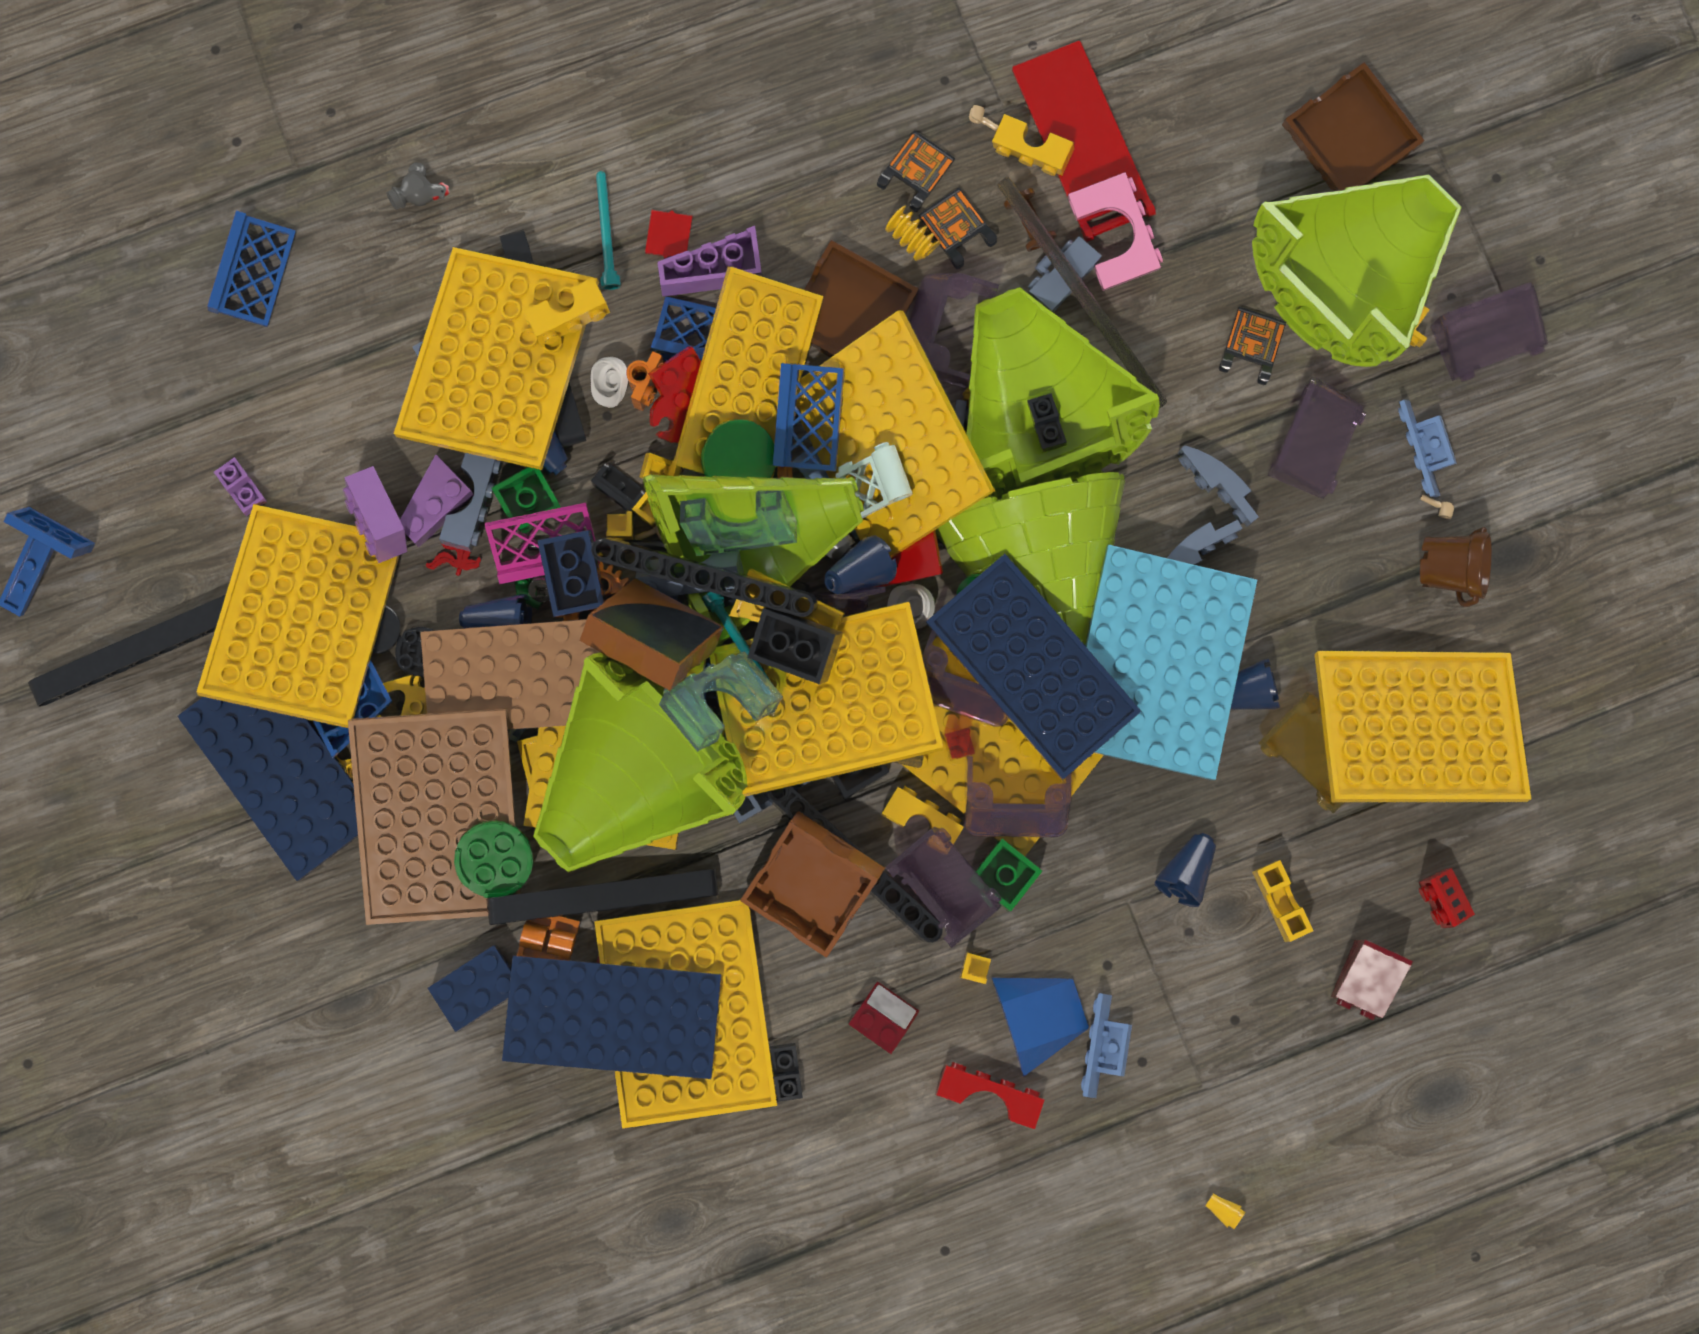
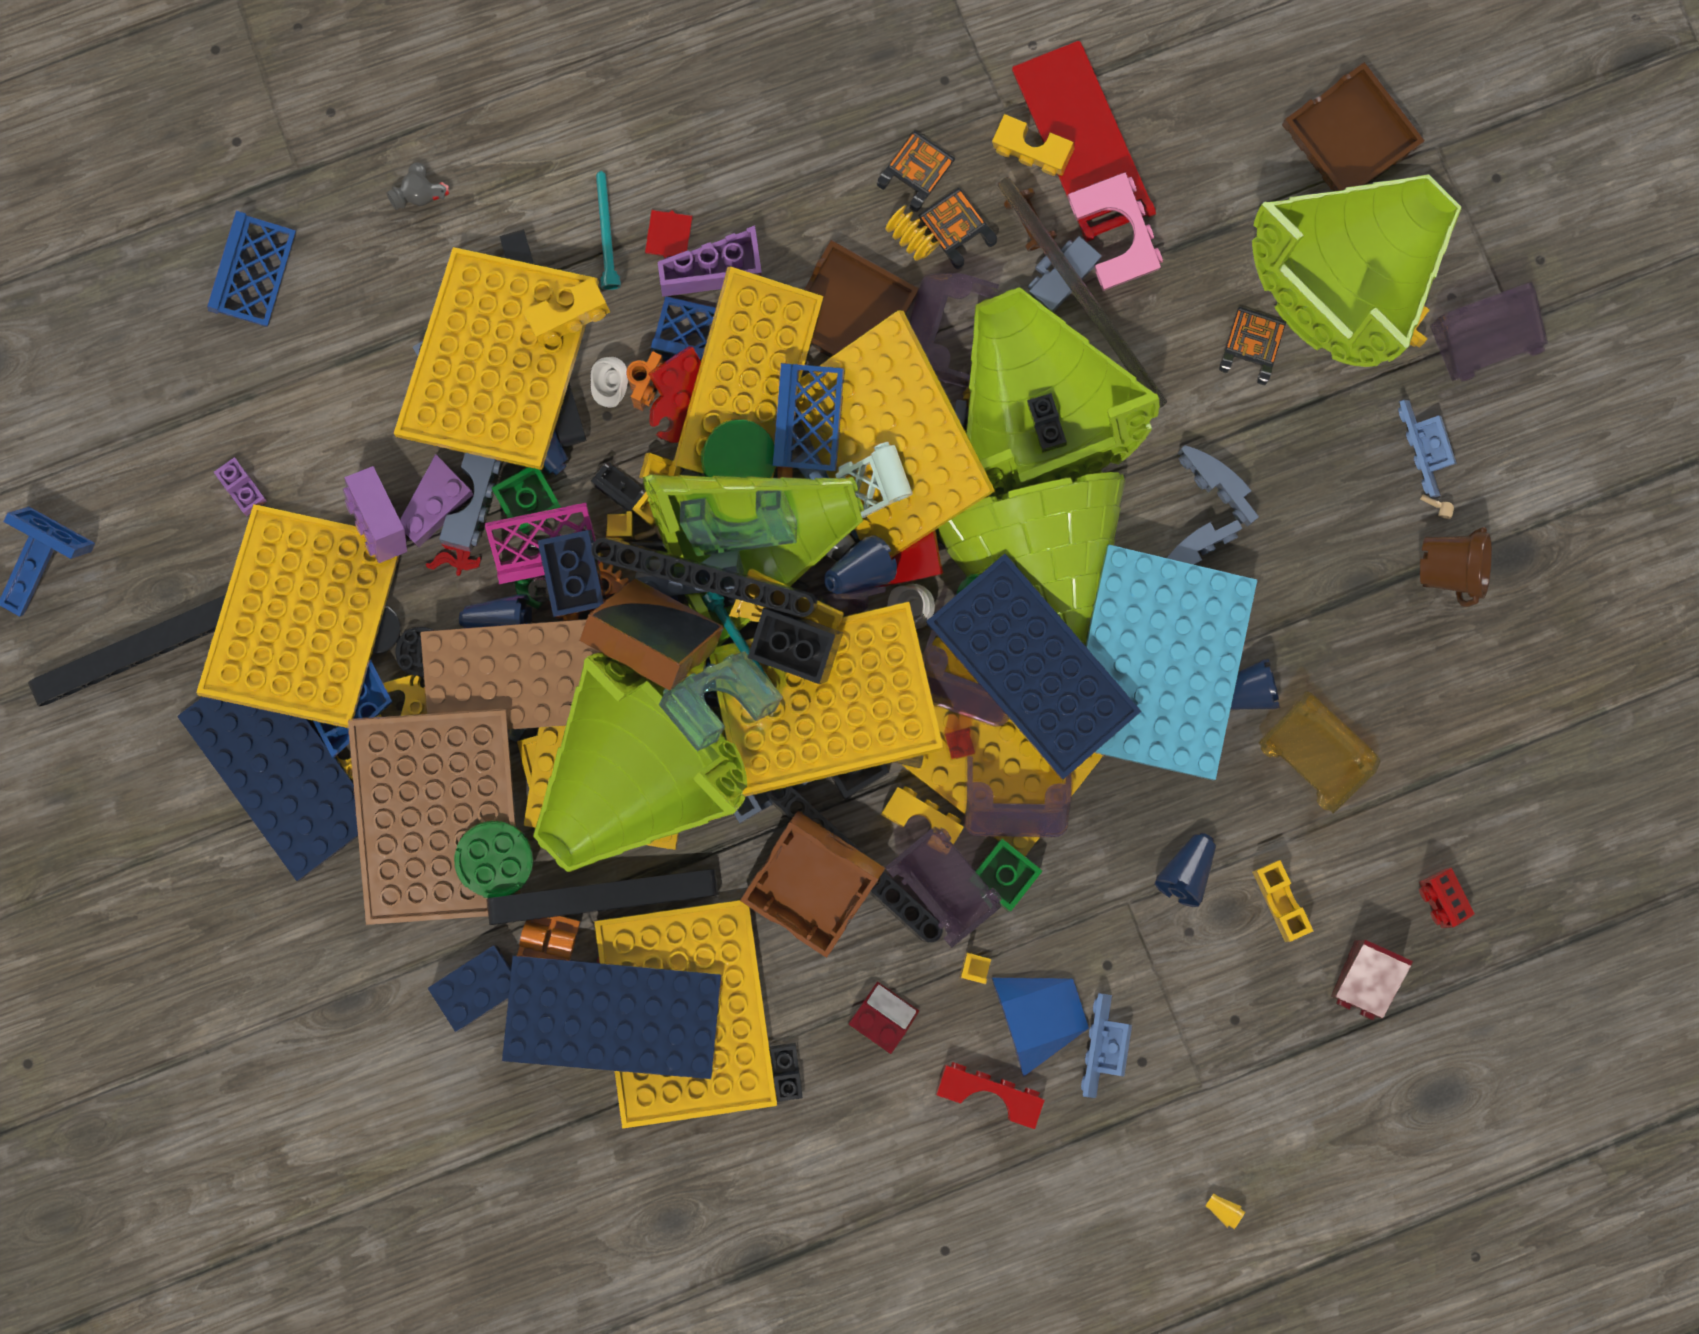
(976, 116): tan hand -> none
(1317, 439): clear purple windscreen -> none
(1421, 727): yellow plate -> none

